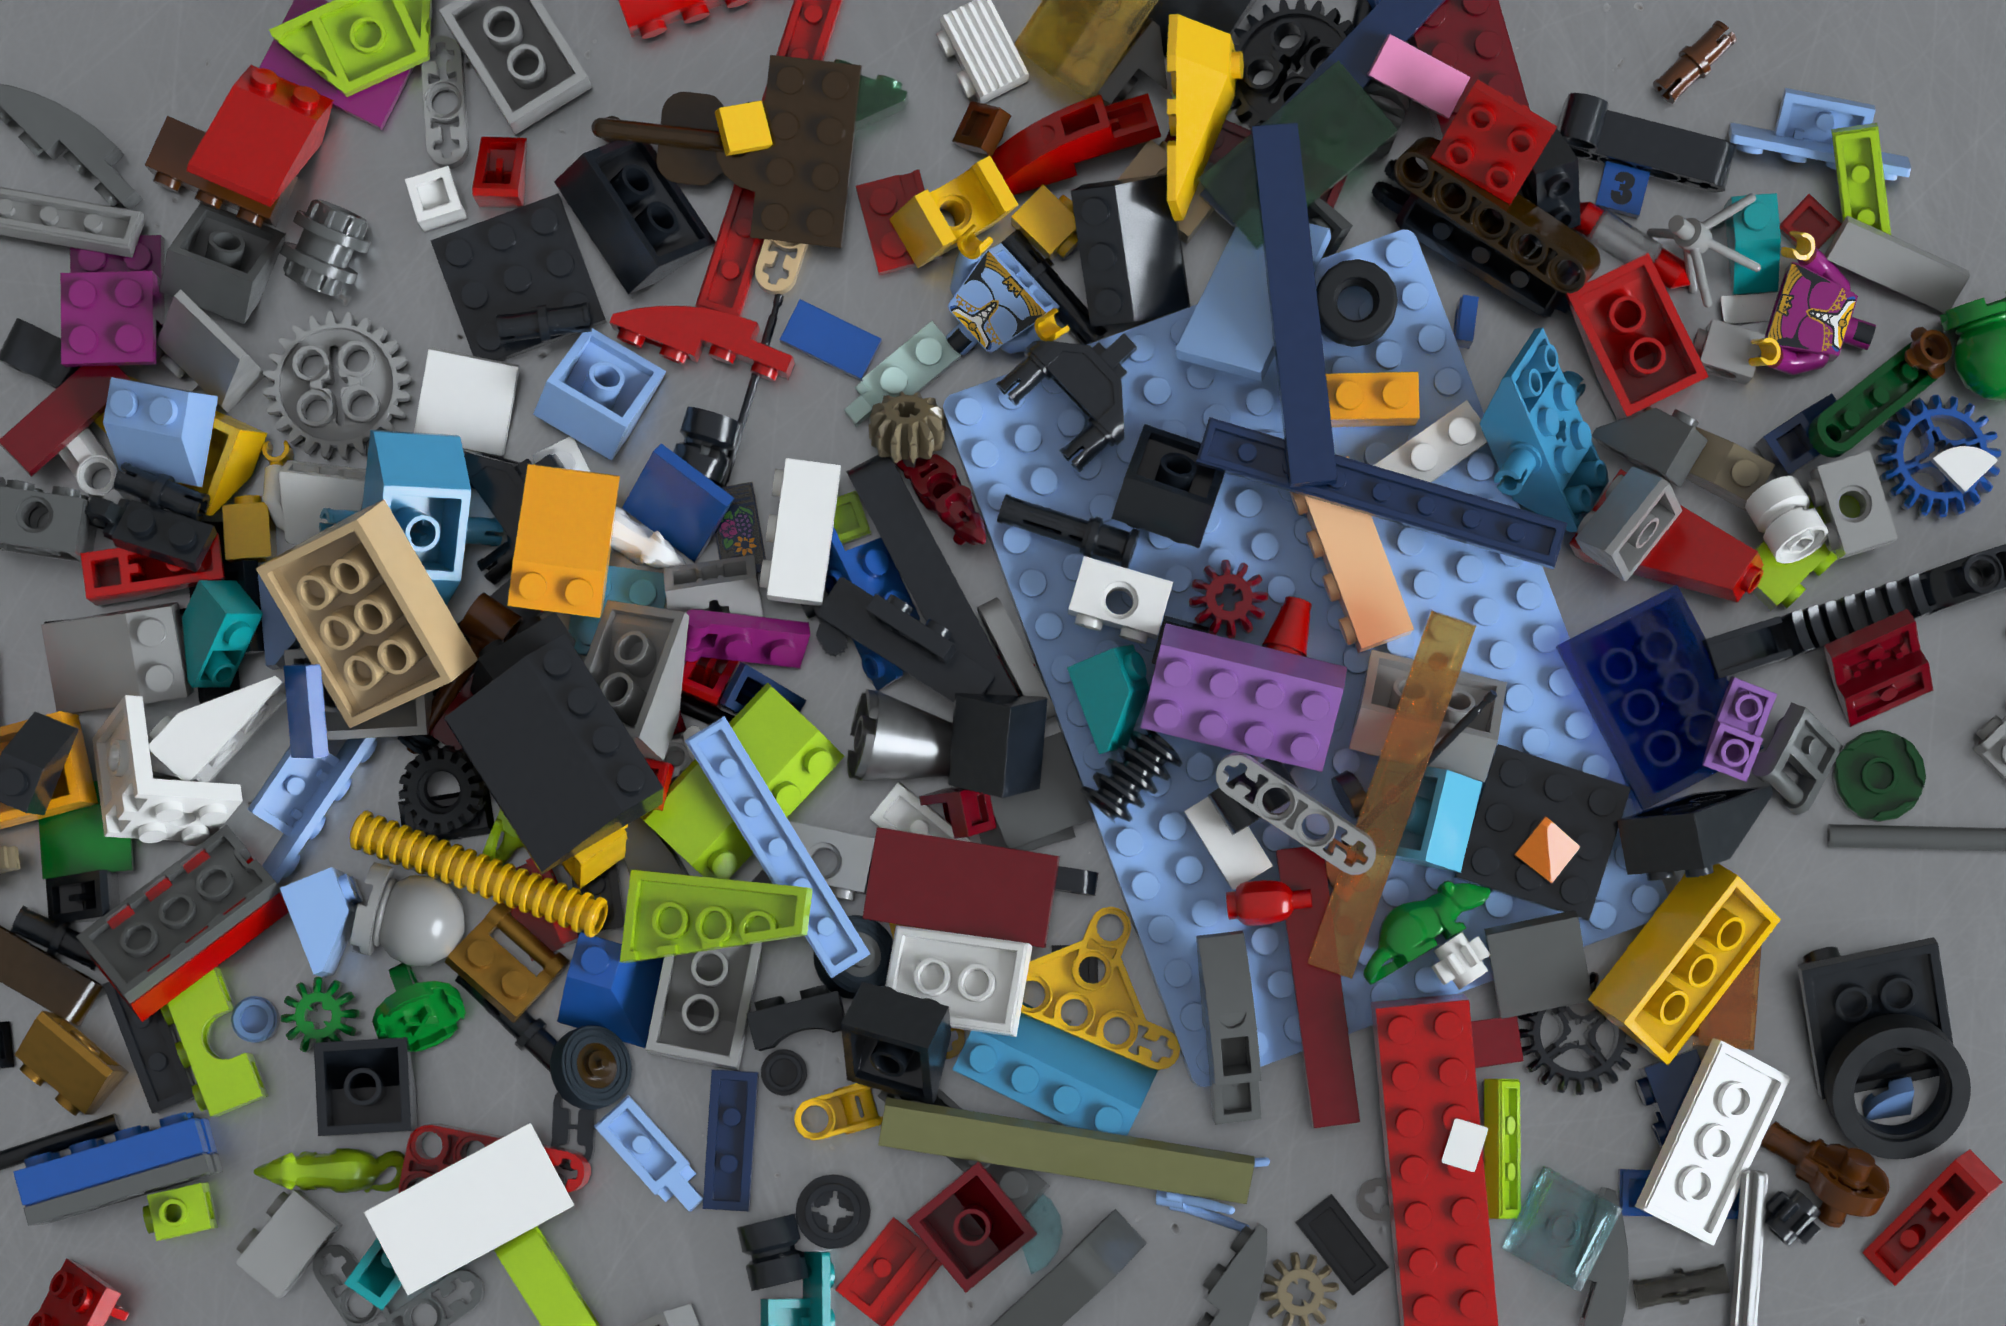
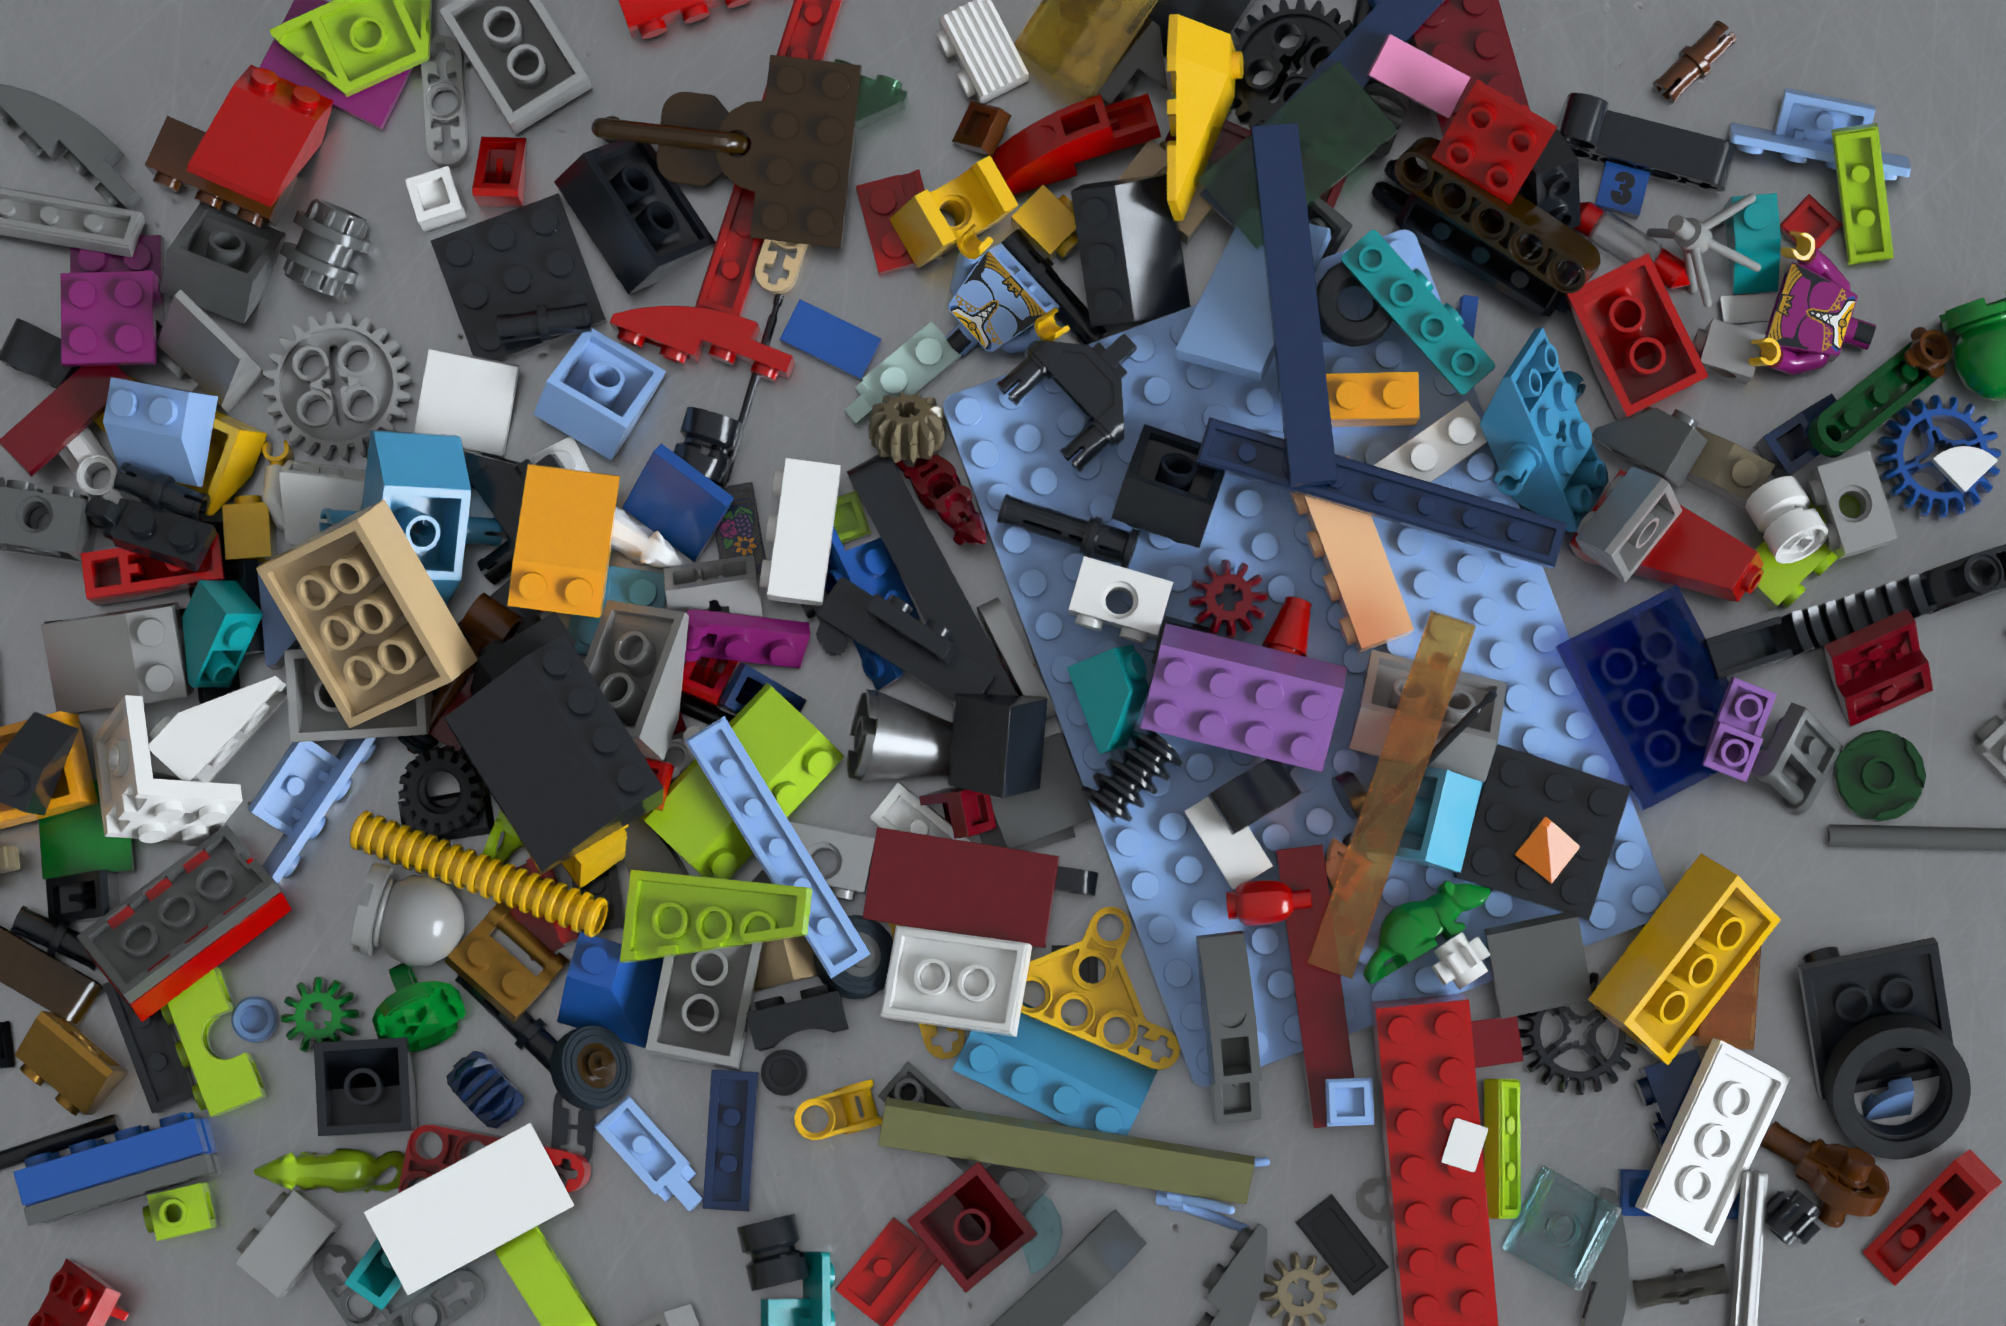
(306, 711): blue tile -> none
(323, 916): light blue slope -> none
(485, 1089): none -> dark blue gear
(743, 128): yellow tile -> none
(784, 963): none -> tan slope
(847, 1228): black gear -> none
(896, 1042): black slope -> none
(1291, 819): light grey beam -> none
(1349, 1102): none -> light blue tile
(1418, 313): none -> teal bracket
(1690, 832): black slope -> none
(1897, 264): light grey tile -> none

